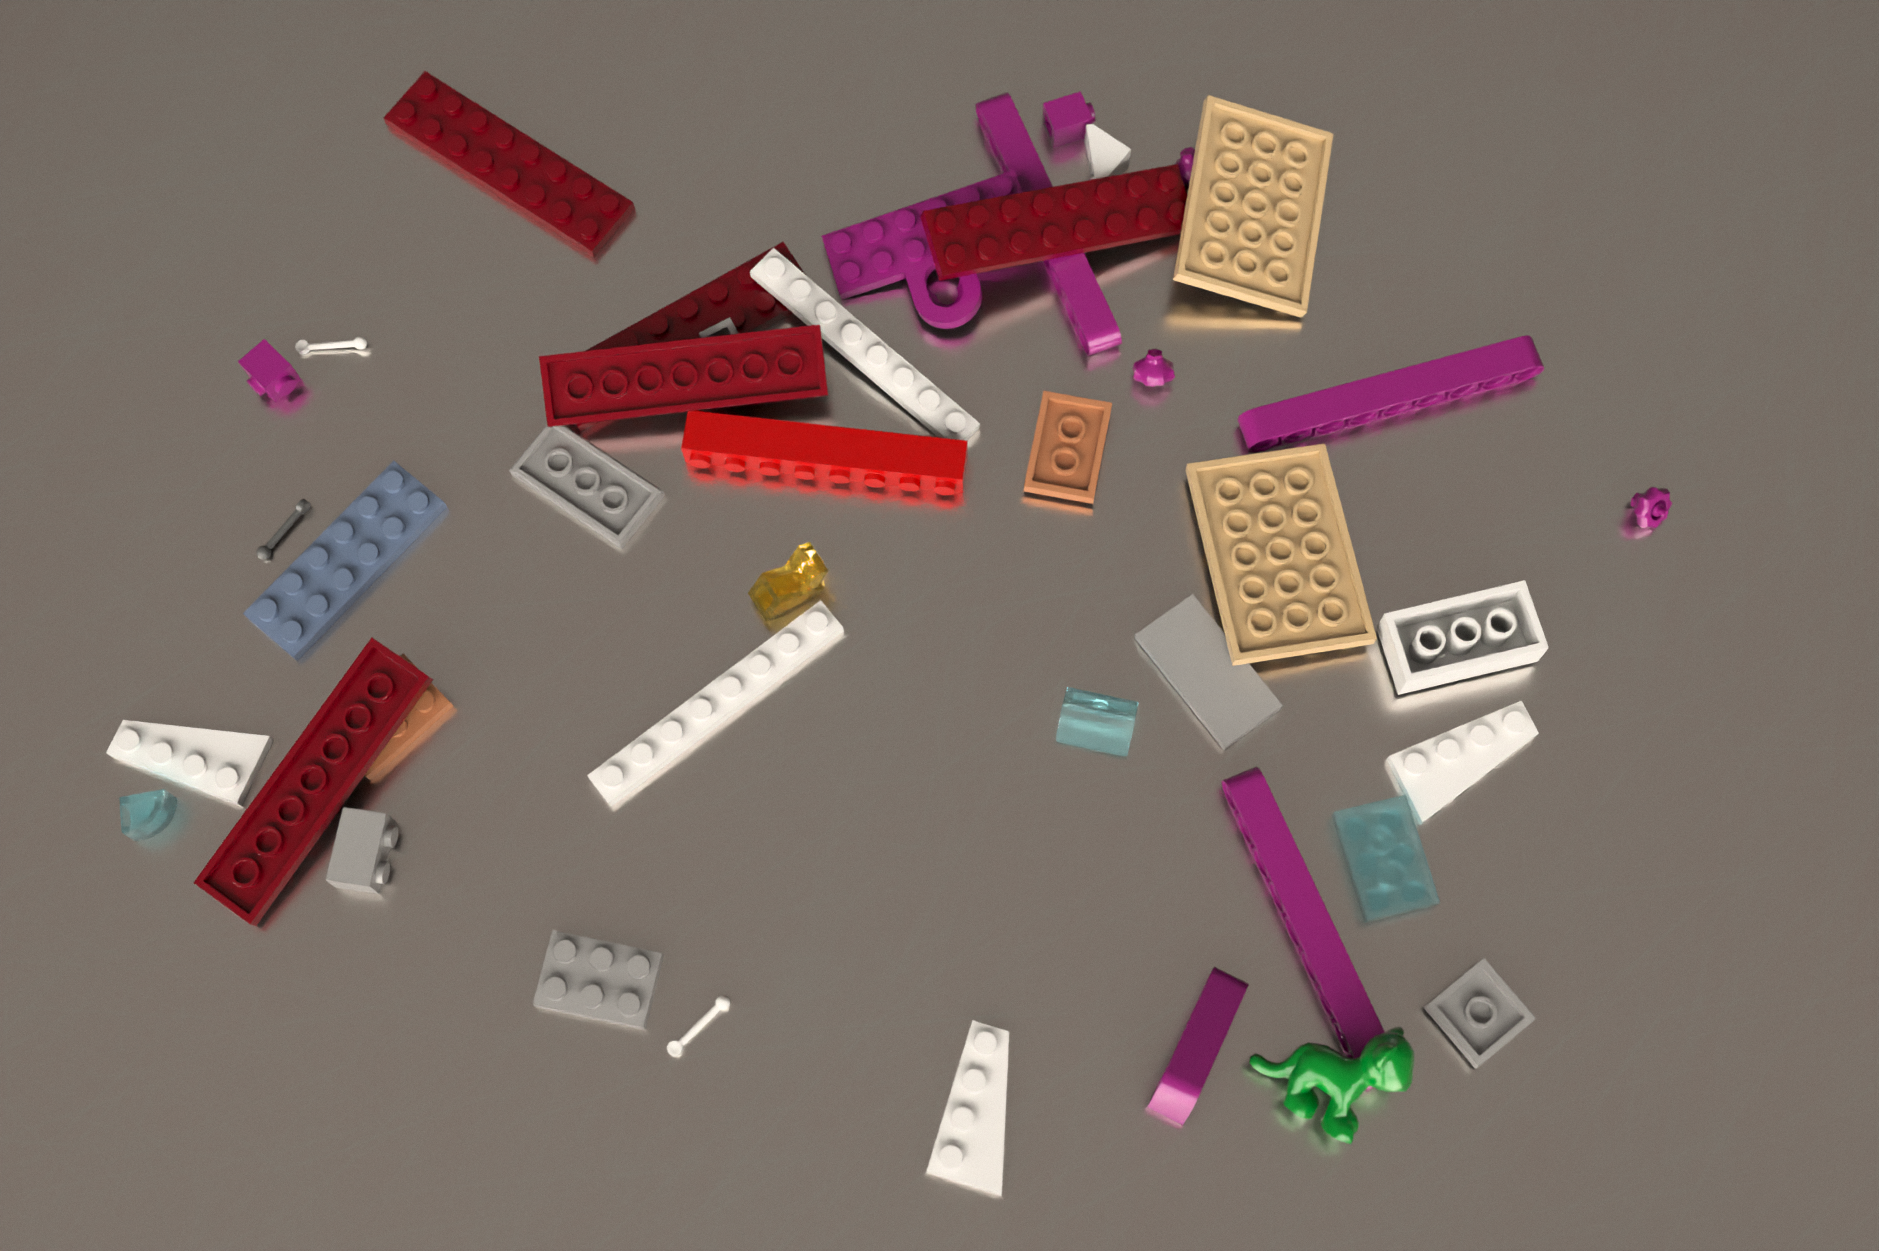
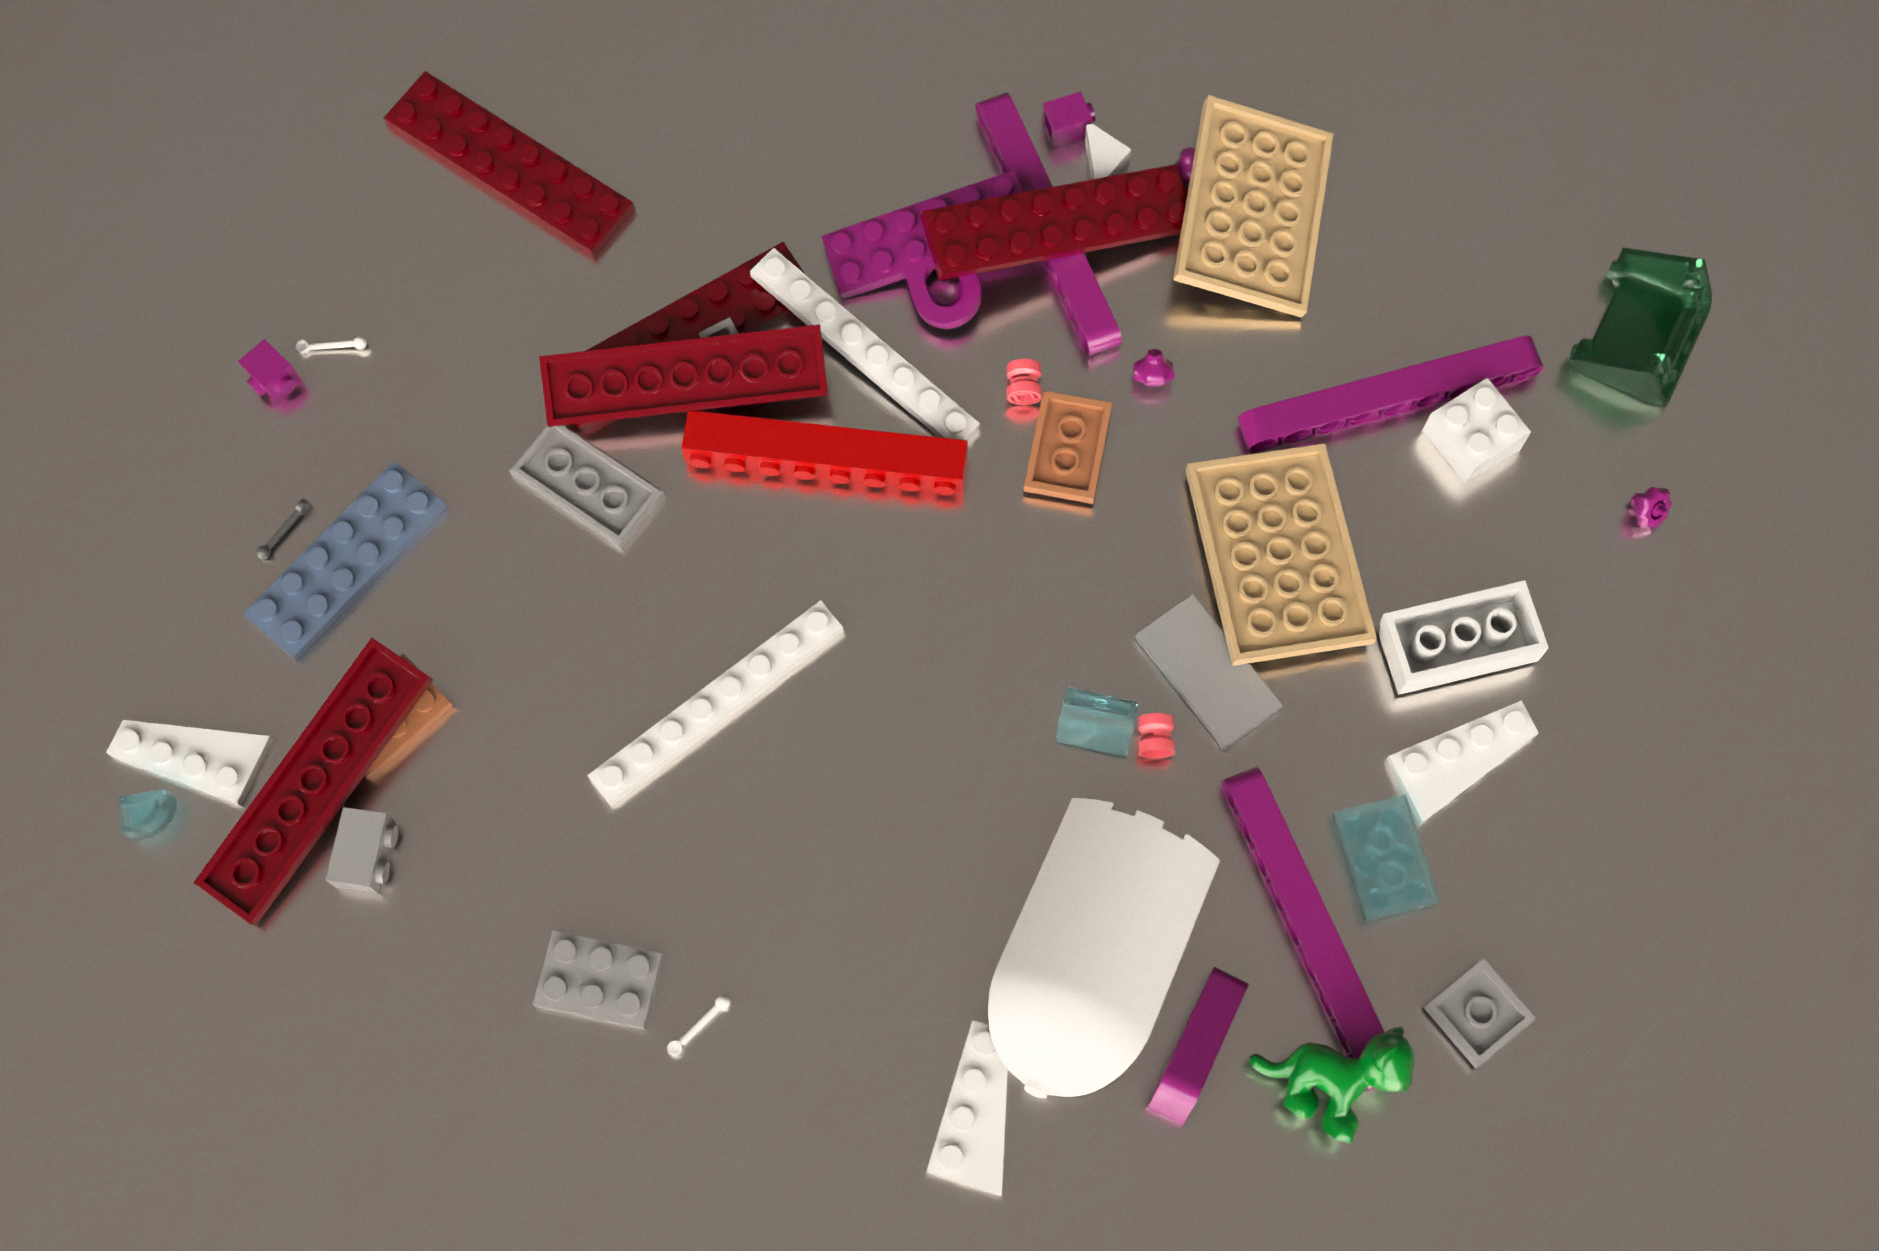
(790, 586): clear yellow brick -> none
(1024, 382): none -> coral wheel
(1095, 948): none -> white panel
(1156, 735): none -> coral wheel
(1476, 431): none -> white brick
(1647, 325): none -> clear green windscreen

